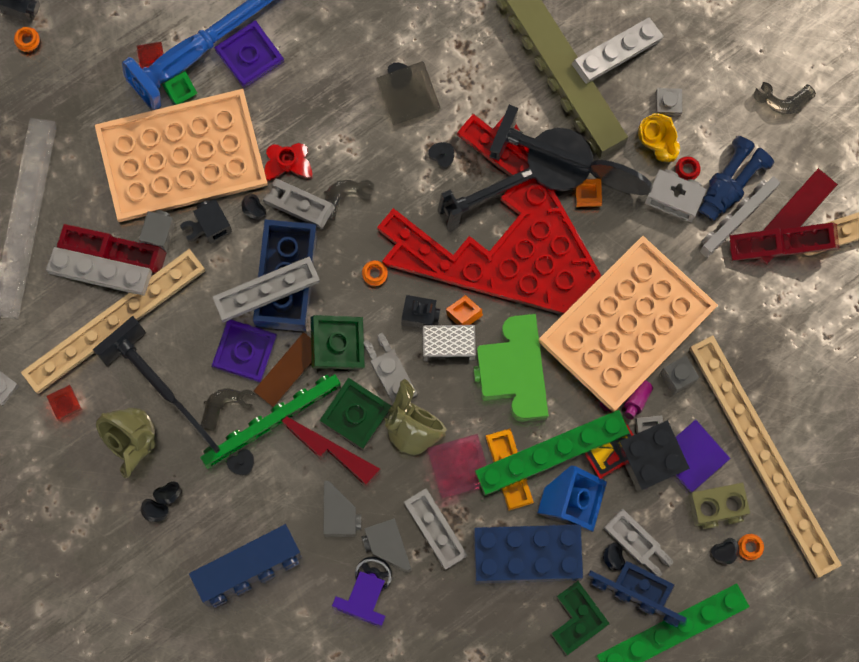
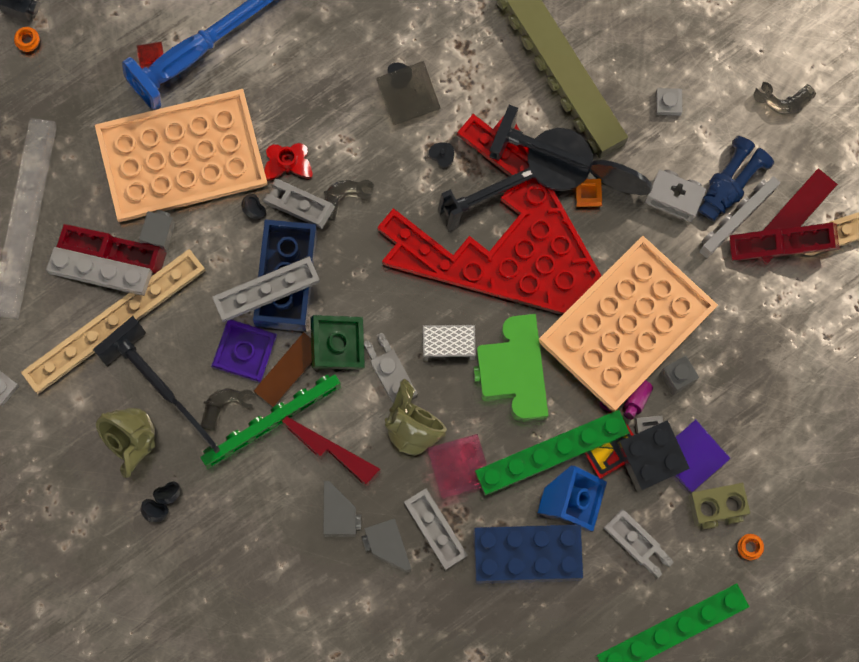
(64, 402): clear red plate -> none
(179, 88): green plate -> none
(210, 222): black brick -> none
(242, 463): black piece -> none
(246, 566): dark blue brick -> none
(249, 54): dark purple tile -> none
(355, 413): dark green plate -> none
(366, 592): dark purple piece -> none
(374, 265): orange plate -> none
(419, 312): black brick -> none
(464, 311): orange plate -> none
(500, 446): light orange tile -> none
(585, 621): dark green plate -> none
(613, 556): black piece -> none
(617, 50): light grey plate -> none
(643, 589): dark blue bracket -> none
(659, 135): yellow hair -> none
(690, 162): red plate -> none
(726, 552): black piece -> none
(765, 457): tan plate -> none

